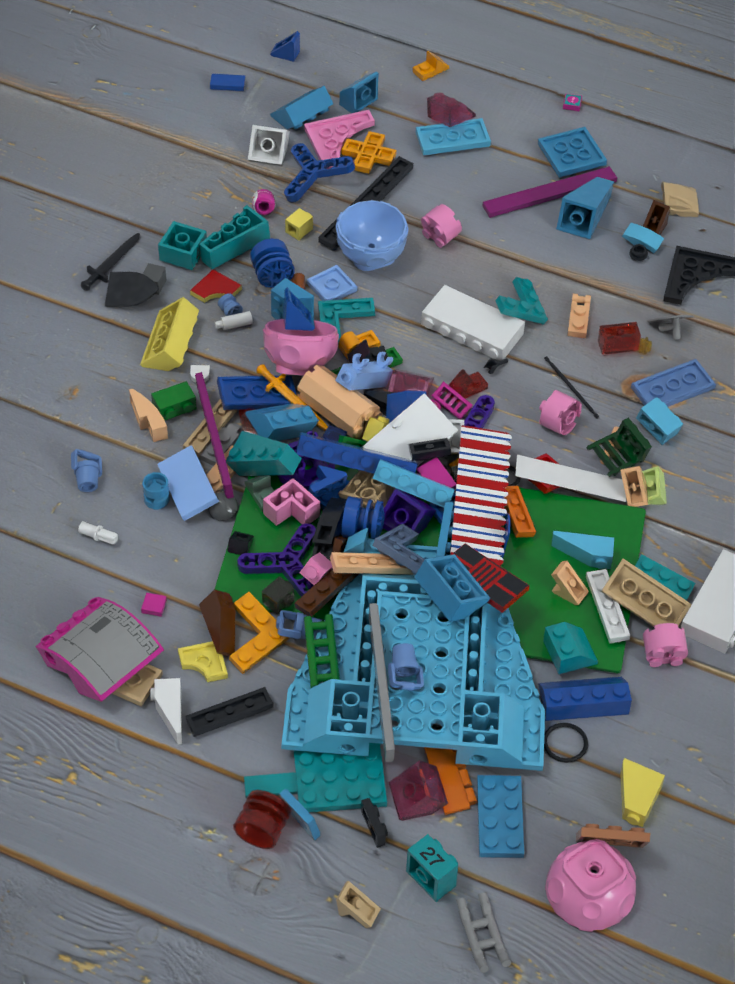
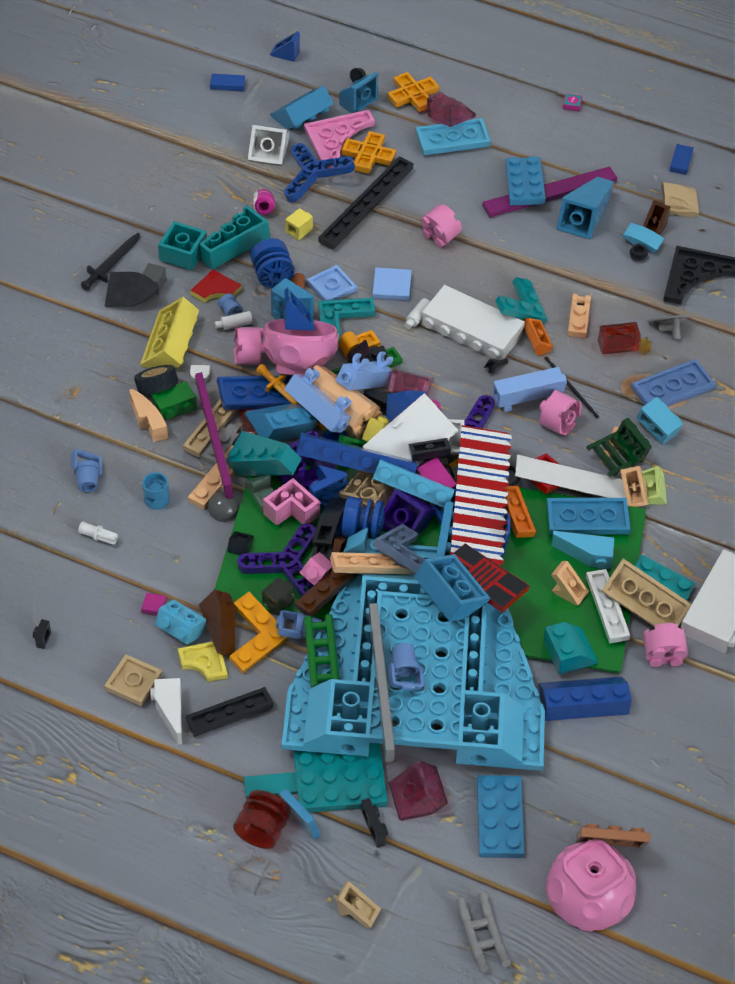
(42, 633): none -> black plate
(99, 648): light grey slope -> none
(156, 379): none -> black wheel
(180, 622): none -> medium azure brick
(188, 483): light blue tile -> none
(248, 346): none -> bright pink brick
(314, 400): none -> light blue brick
(356, 74): none -> black plate
(371, 234): light blue rock -> none
(392, 284): none -> light blue tile
(411, 91): none -> light orange plate
(415, 315): none -> white cylinder
(430, 67): light orange slope -> none
(432, 867): teal brick -> none
(445, 387): dark pink slope -> none
(453, 778): orange windscreen -> none
(467, 384): clear red slope -> none
(525, 181): none -> dark azure plate
(528, 387): none -> light blue brick
(537, 336): none -> orange brick
(572, 152): dark azure plate -> none
(581, 732): black tyre -> none
(588, 515): none -> dark azure plate
(638, 791): light yellow slope -> none
(681, 159): none -> blue tile

